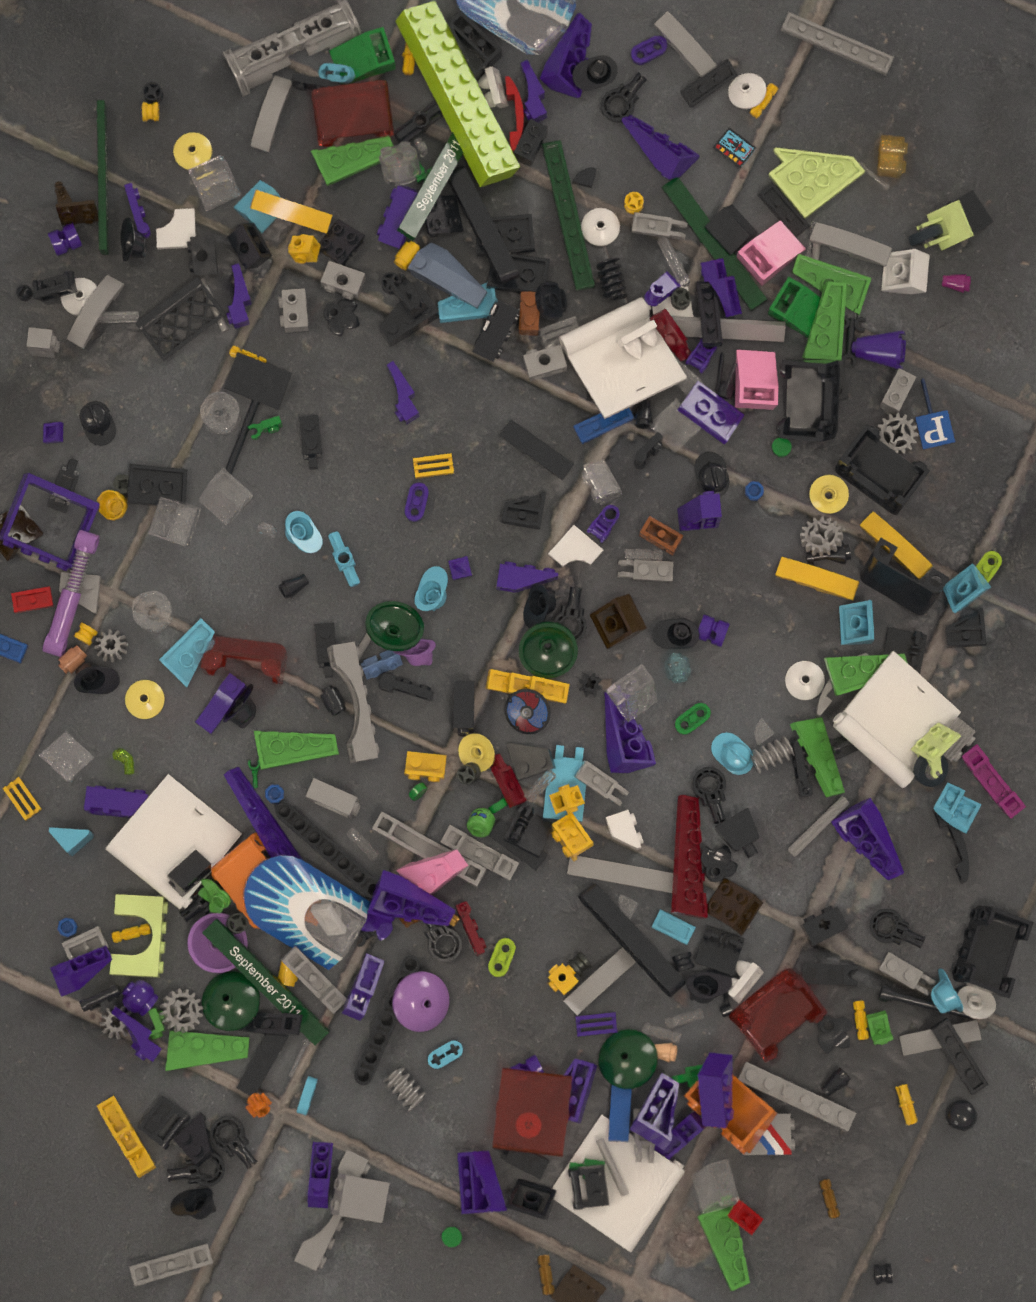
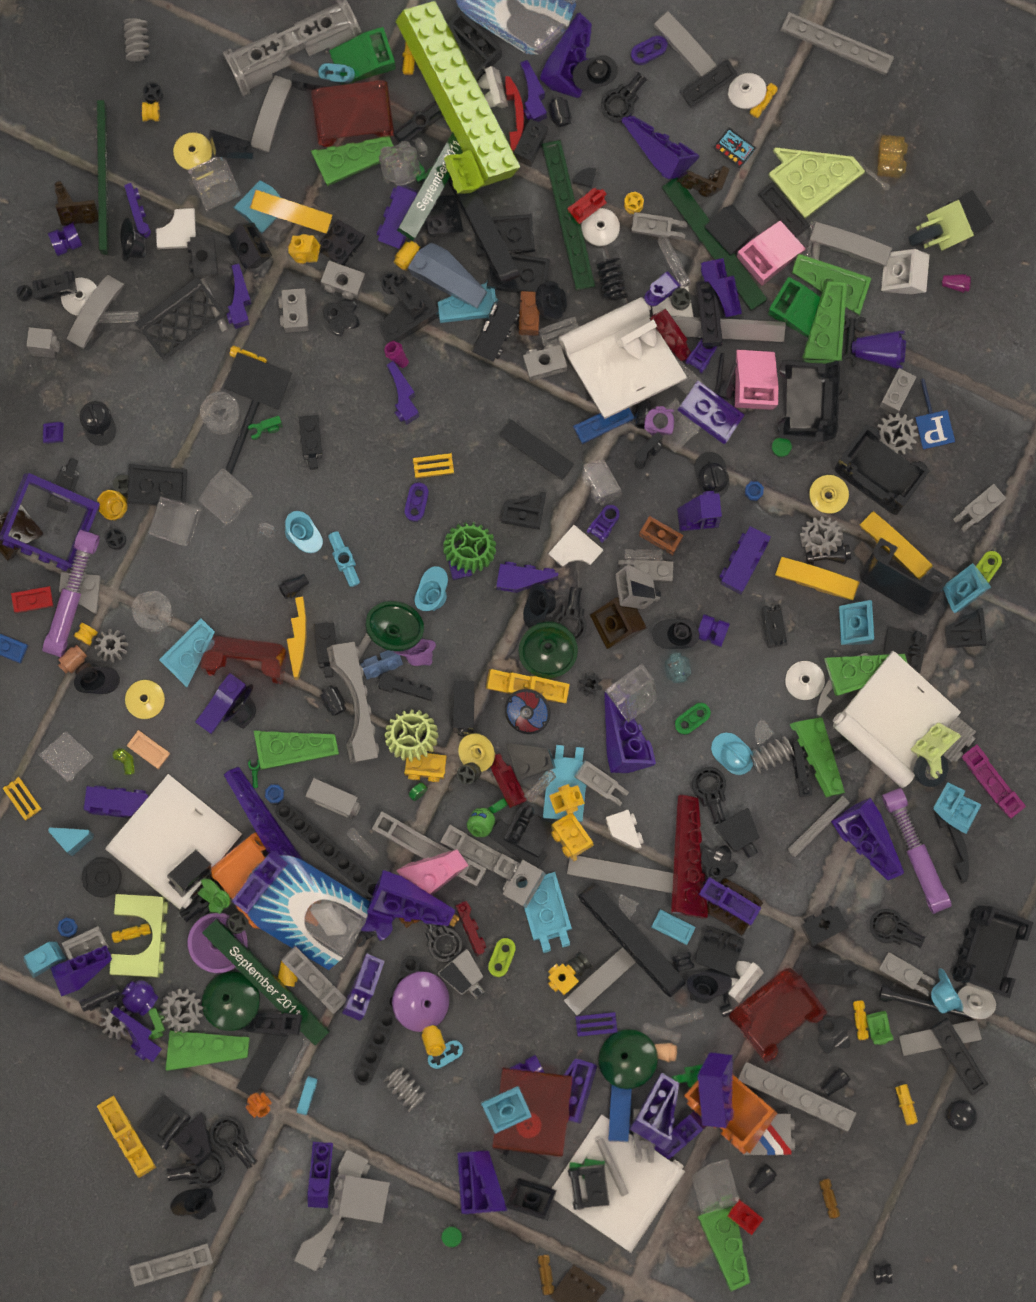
(44, 958): none -> medium azure torso
(101, 877): none -> black tile
(114, 535): none -> black wheel
(135, 38): none -> light grey piece
(148, 749): none -> light nougat tile
(230, 146): none -> black wing
(259, 882): none -> dark purple slope
(298, 643): none -> yellow slope
(395, 352): none -> magenta cone
(404, 722): none -> yellowish green gear
(433, 1041): none -> yellow brick
(463, 975): none -> torso
(464, 172): none -> lime bracket
(468, 556): none -> bright green gear
(506, 1109): none -> medium azure slope
(523, 895): none -> light grey brick
(548, 913): none -> medium azure tile
(560, 112): none -> black brick
(587, 205): none -> red hinge
(636, 588): none -> light grey torso
(649, 426): none -> medium lavender piece
(706, 186): none -> dark brown bracket
(729, 901): none -> dark purple slope
(744, 560): none -> dark purple wedge
(762, 1179): none -> black cone
(774, 626): none -> black hinge
(934, 892): none -> medium lavender piece
(981, 506): none -> light grey hinge

